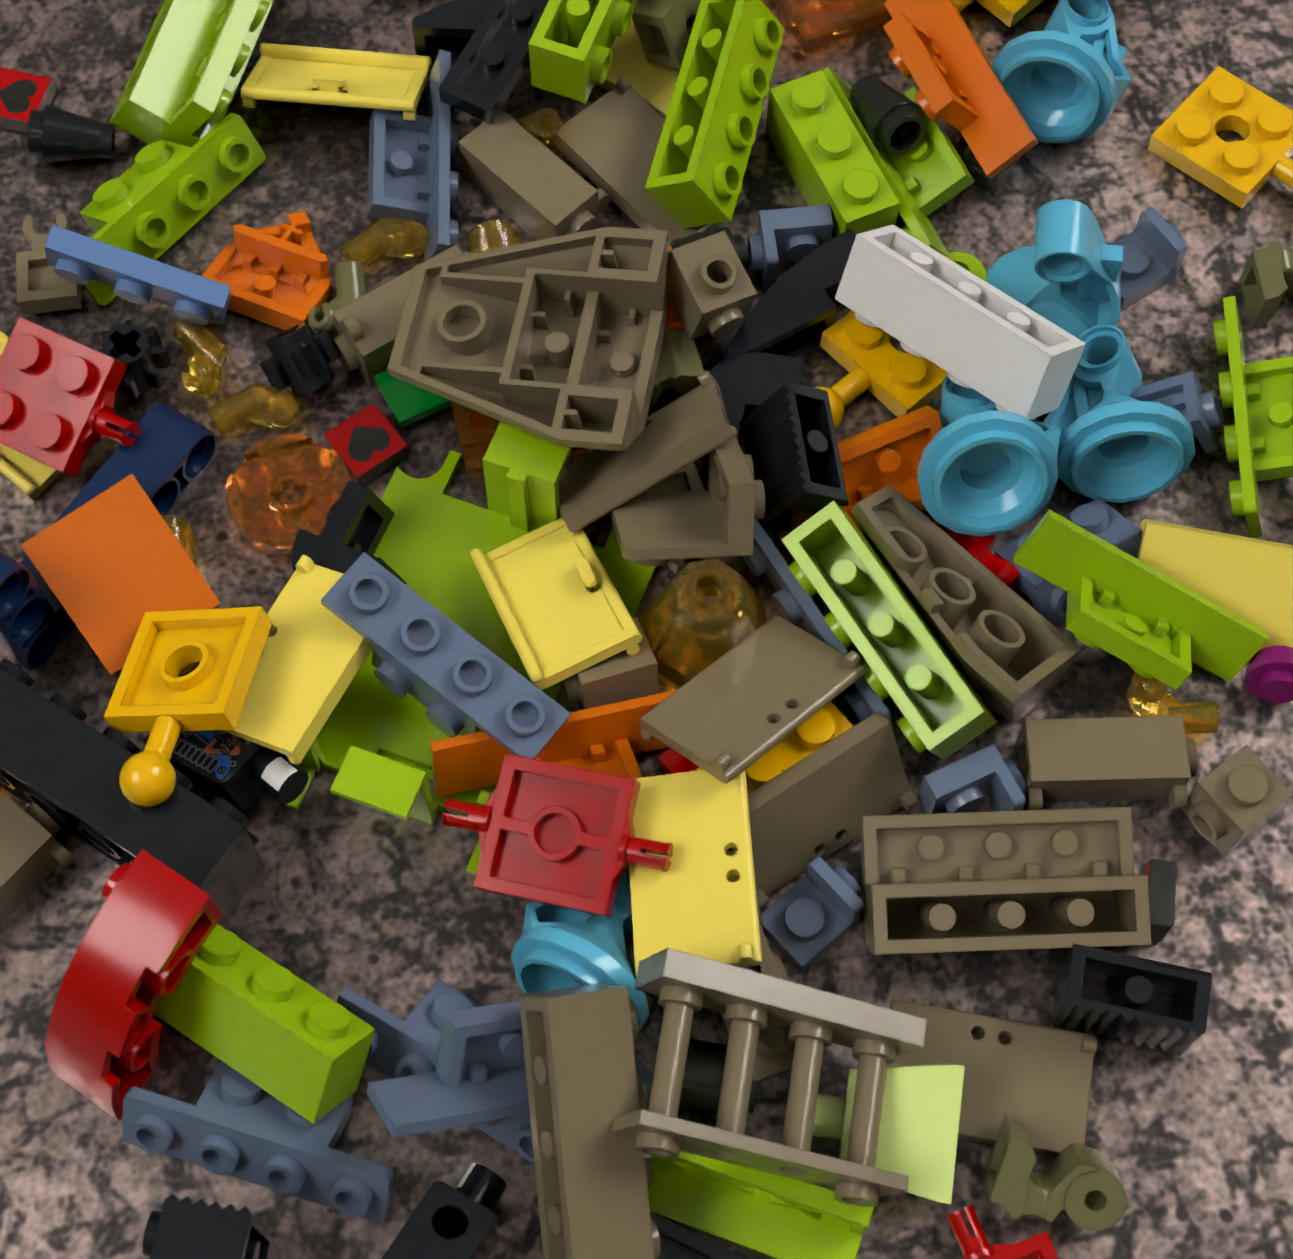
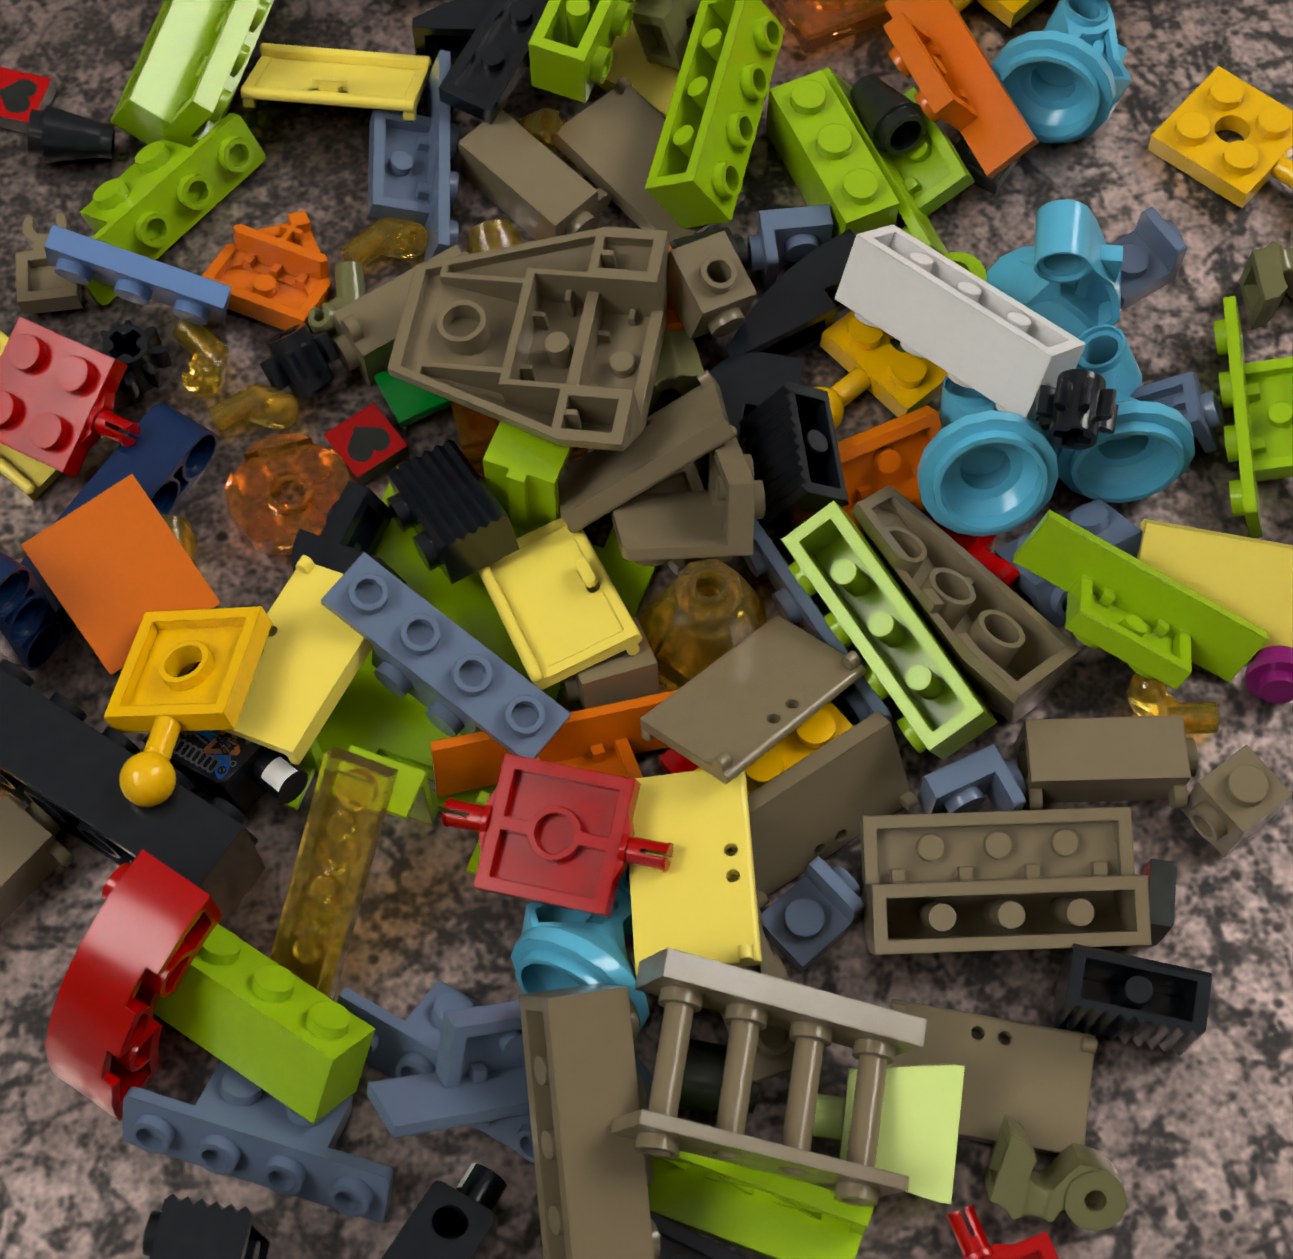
(332, 867): none -> clear yellow plate
(452, 512): none -> black brick
(1077, 409): none -> black gear

